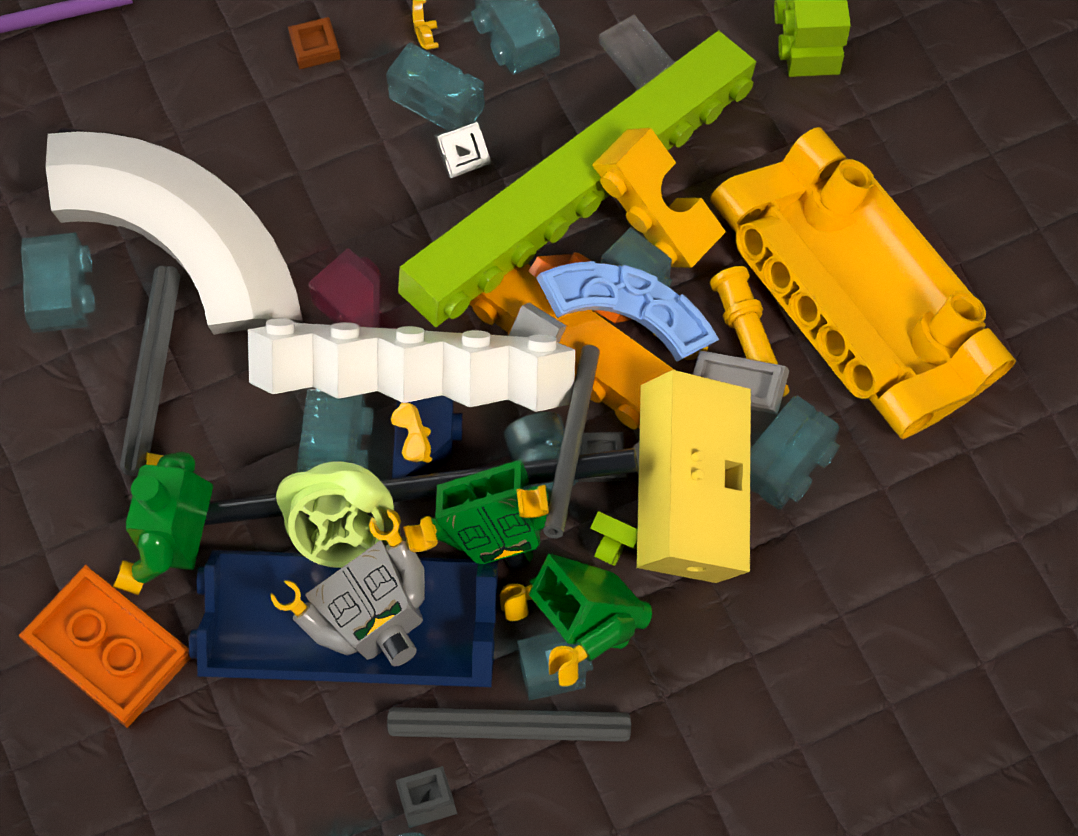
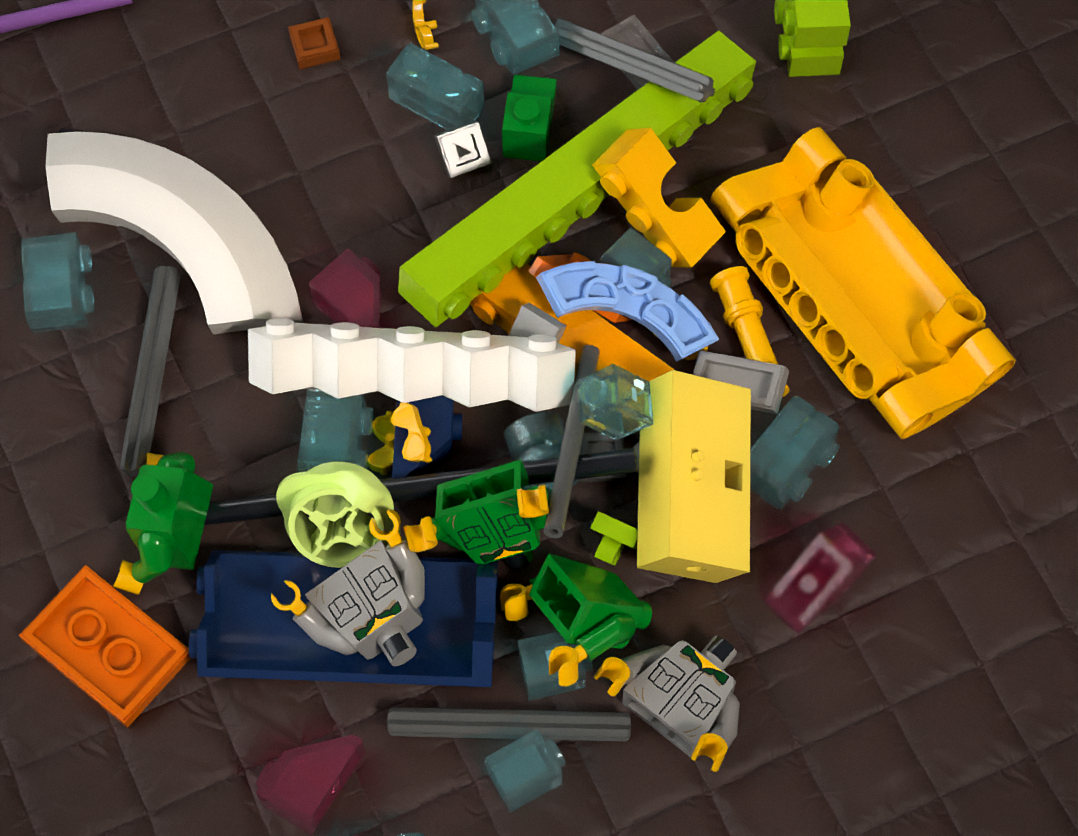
(309, 780): none -> clear pink slope
(382, 459): none -> yellow piece
(426, 797): dark grey tile -> none
(525, 769): none -> clear light blue brick
(528, 118): none -> green arch
(614, 402): none -> clear light blue brick
(634, 61): none -> axle
(681, 694): none -> light grey torso
(820, 576): none -> clear pink slope

